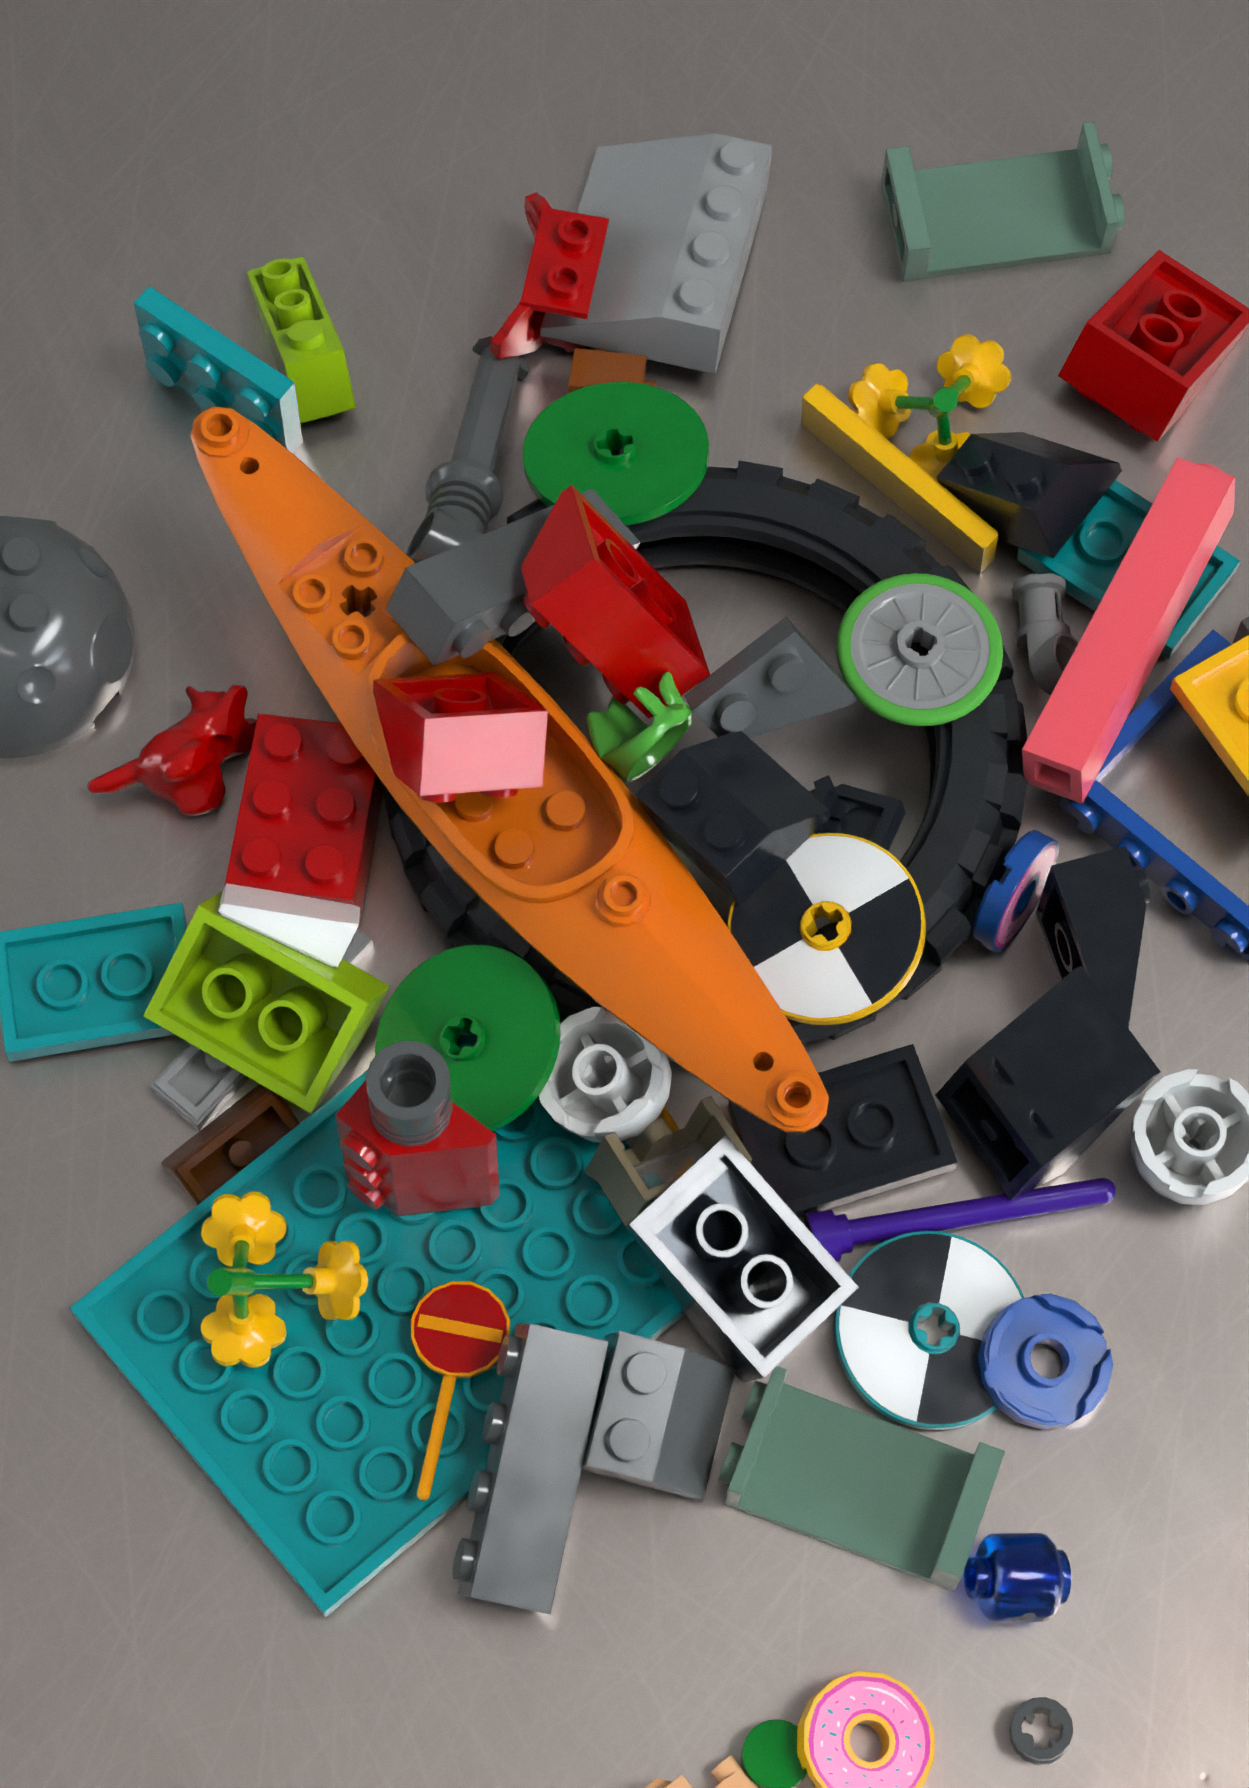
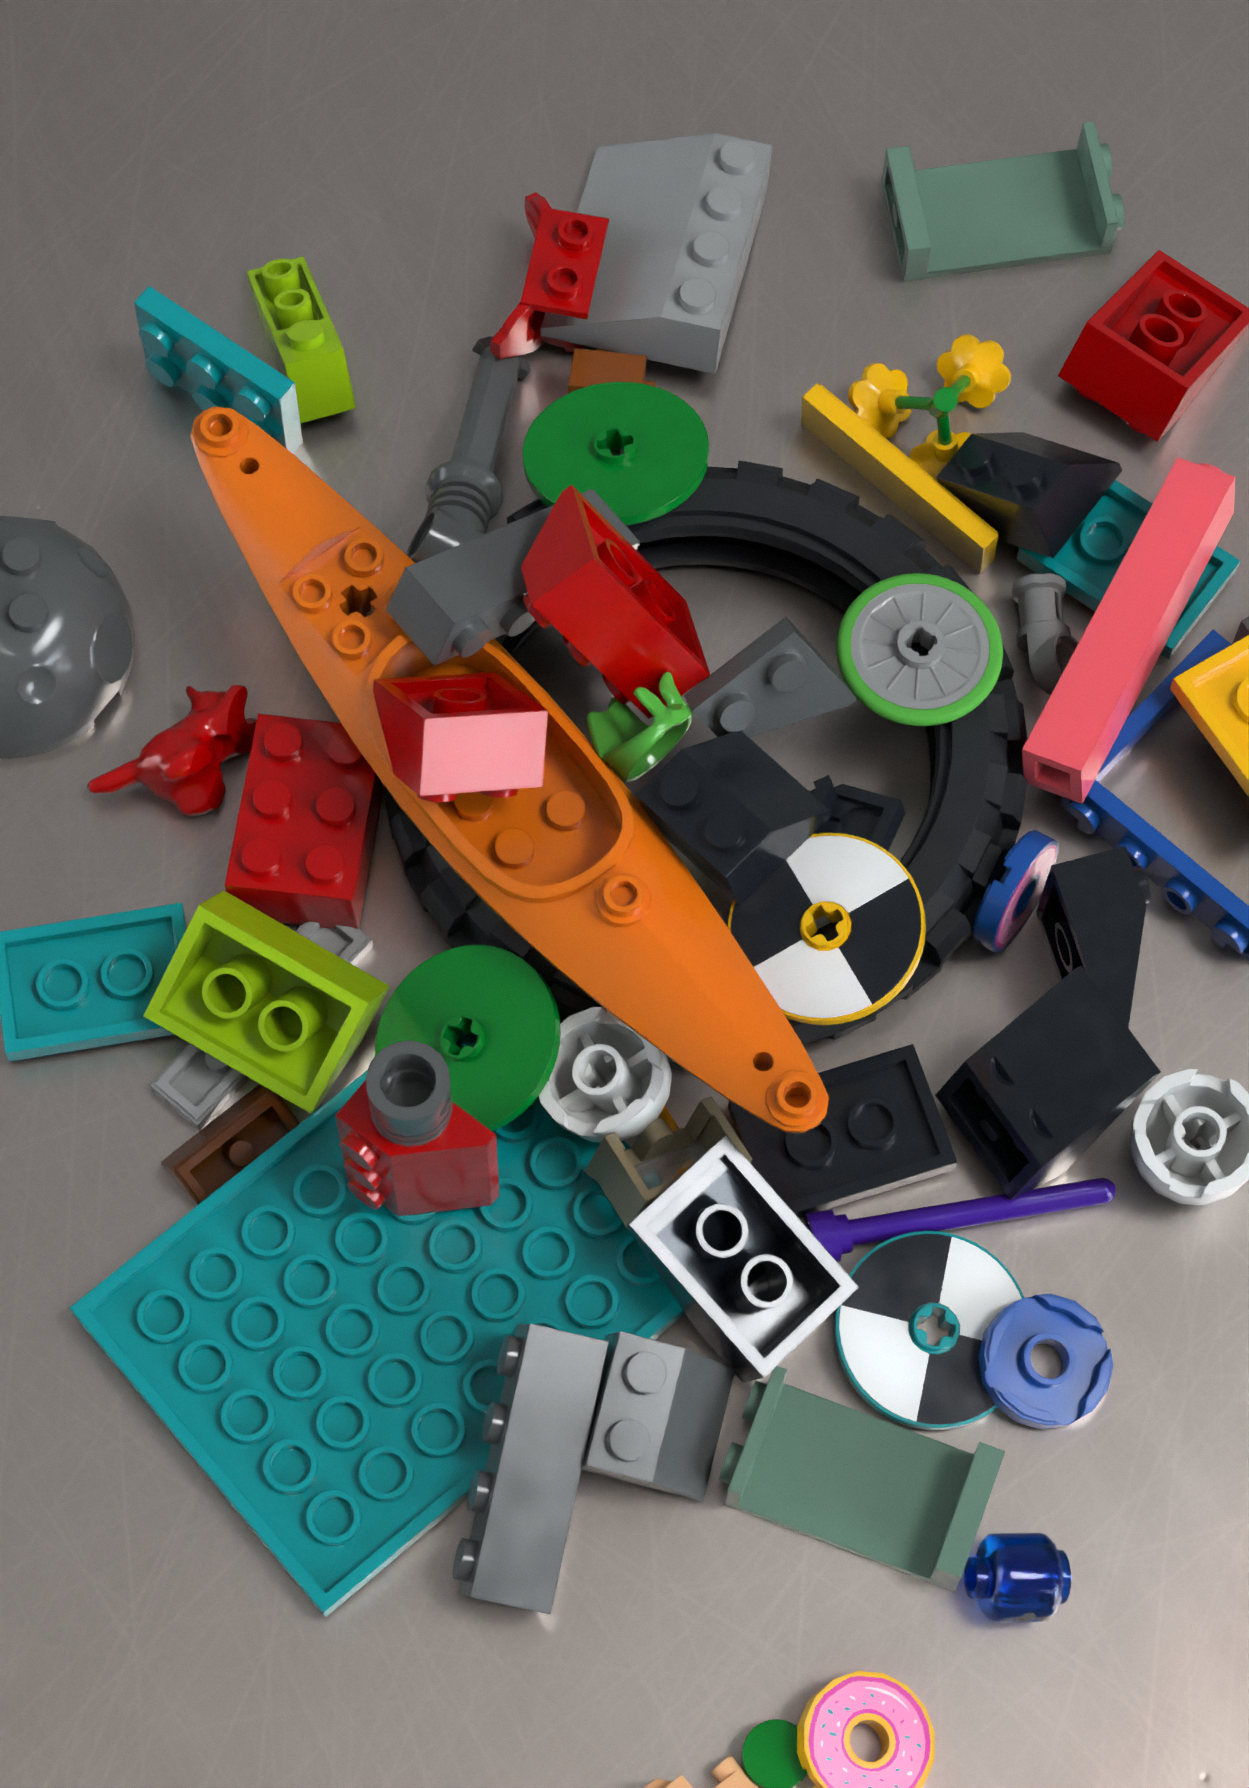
(248, 1327): yellow plant -> none
(300, 922): white slope -> none
(458, 1336): piece -> none
(1024, 1742): dark grey bush -> none

